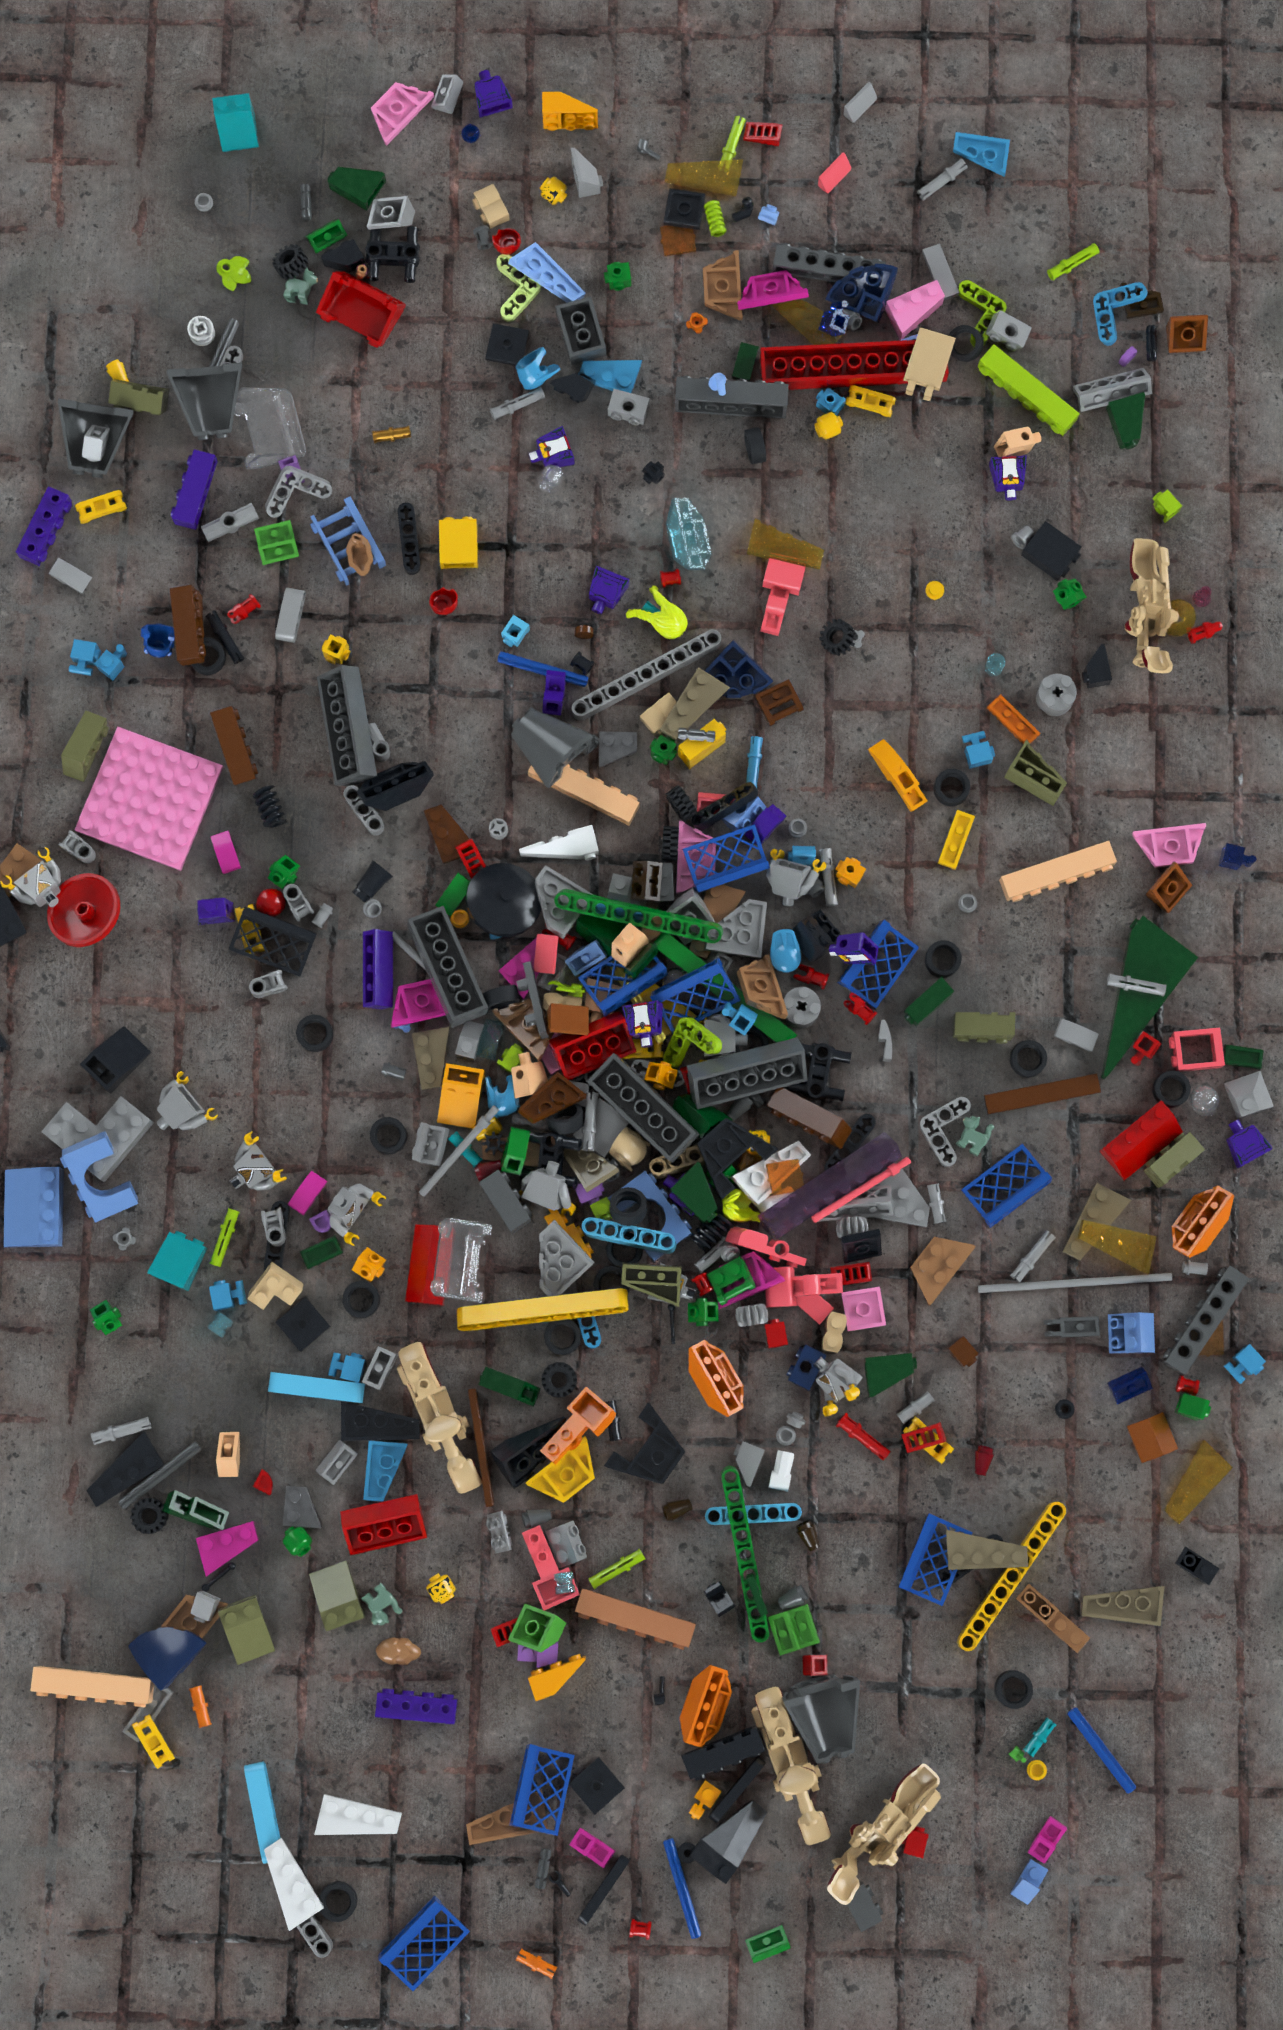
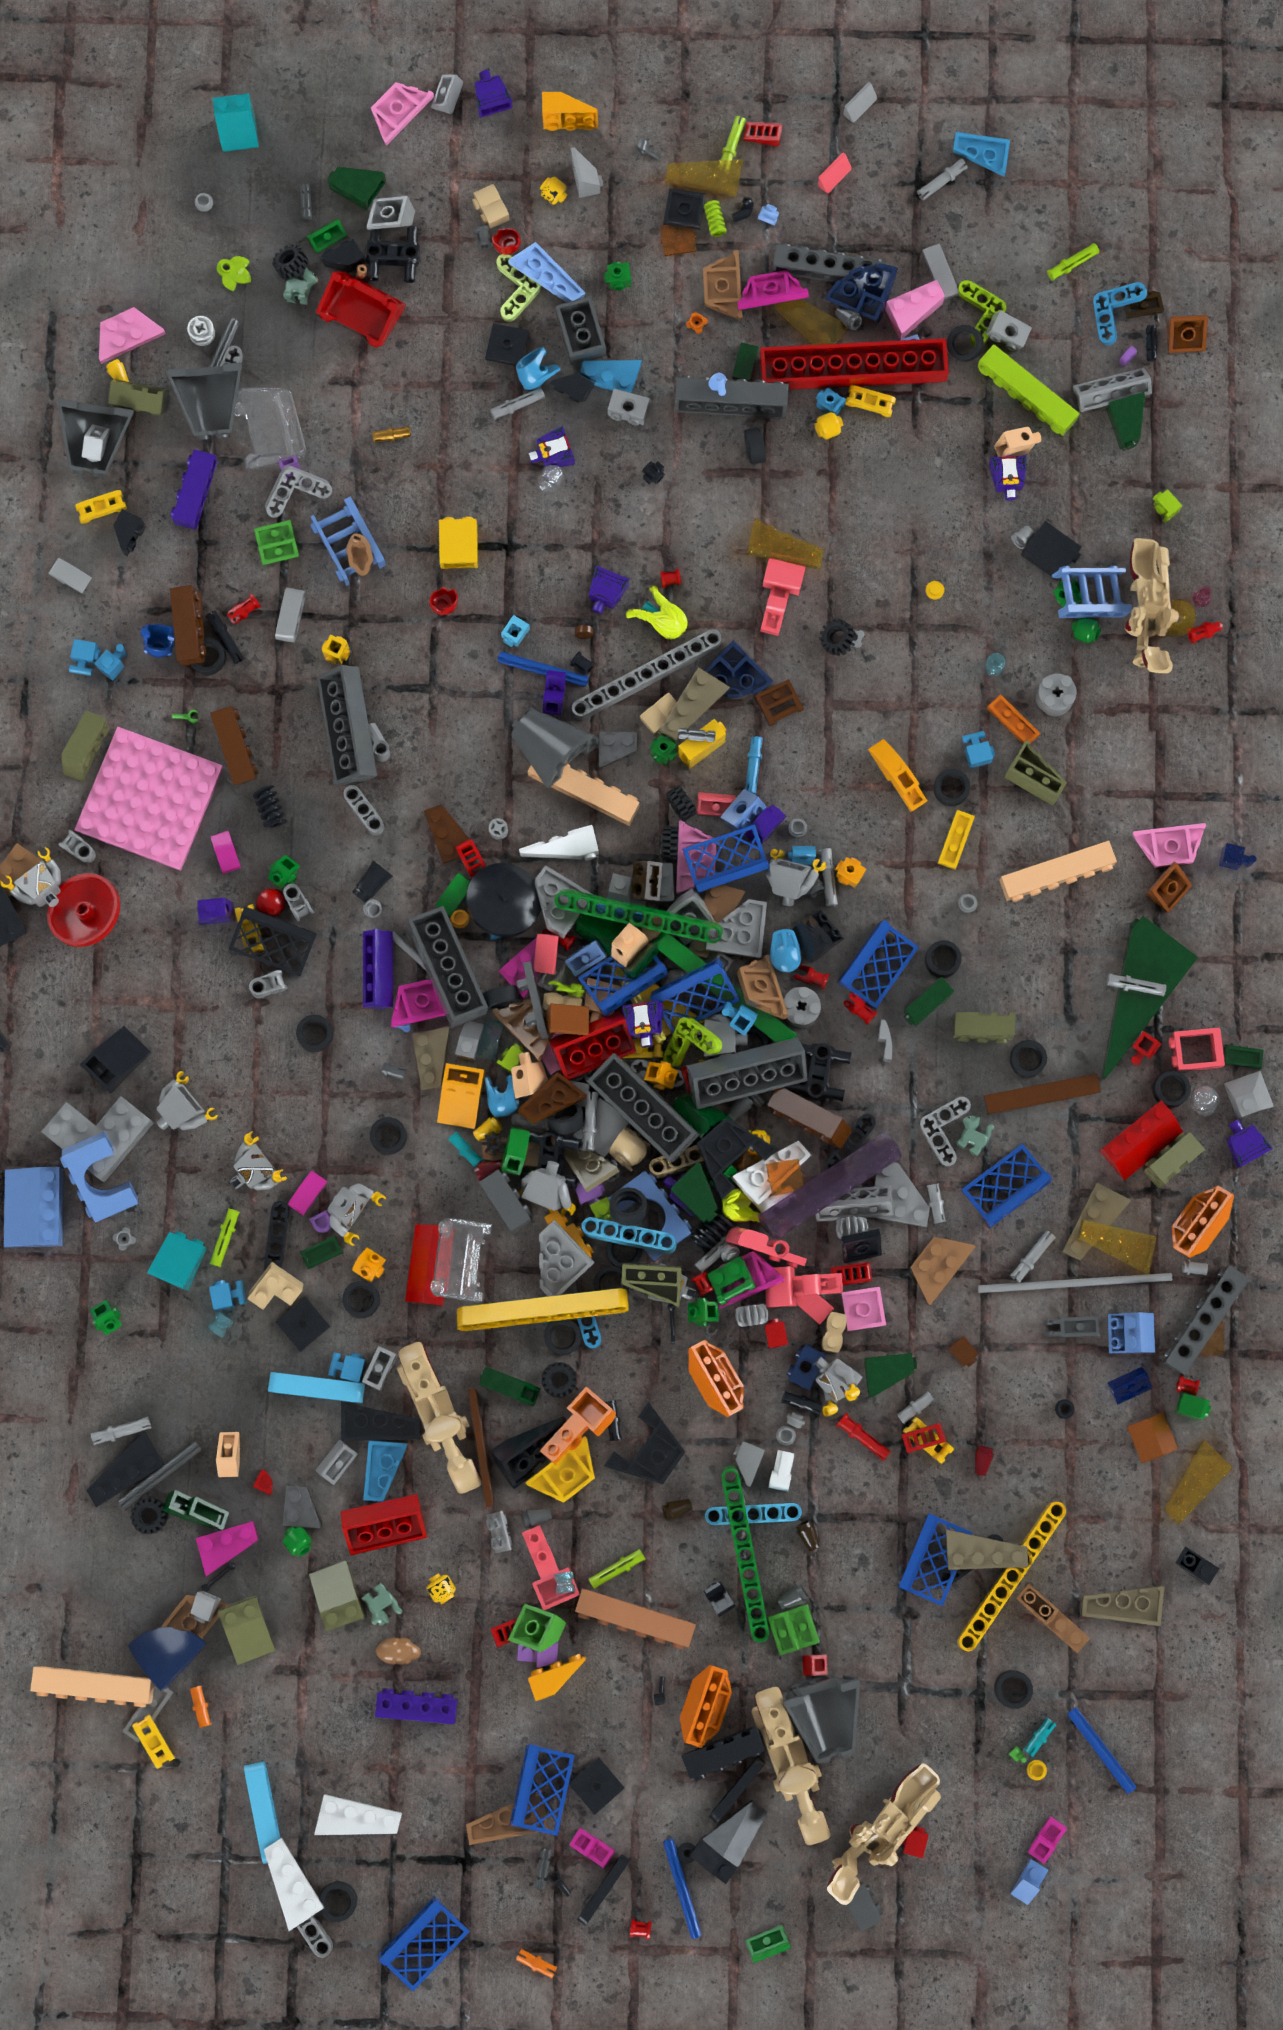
(44, 526): dark purple brick -> none
(126, 333): none -> bright pink wing
(128, 529): none -> black slope
(186, 716): none -> bright green hand
(219, 528): light grey piece -> none
(274, 1222): light grey piece -> none
(322, 915): light grey pin -> none
(395, 785): black wedge -> none
(409, 538): black beam -> none
(430, 1144): light grey bracket -> none
(470, 128): clear blue plate -> none
(483, 1123): light grey bar -> none
(566, 1544): light grey bracket -> none
(687, 535): clear light blue wedge -> none
(706, 1795): light orange plate -> none
(747, 791): black beam -> none
(756, 1594): dark green tile -> none
(801, 1402): none -> black pin
(834, 321): clear blue brick -> none
(855, 949): dark purple torso -> none
(891, 1170): coral bar -> none
(928, 361): tan tile -> none
(1076, 1034): light grey slope -> none
(1086, 630): none -> green head
(1087, 609): none -> medium blue fence
(1097, 671): black slope -> none
(1248, 1361): dark azure brick -> none

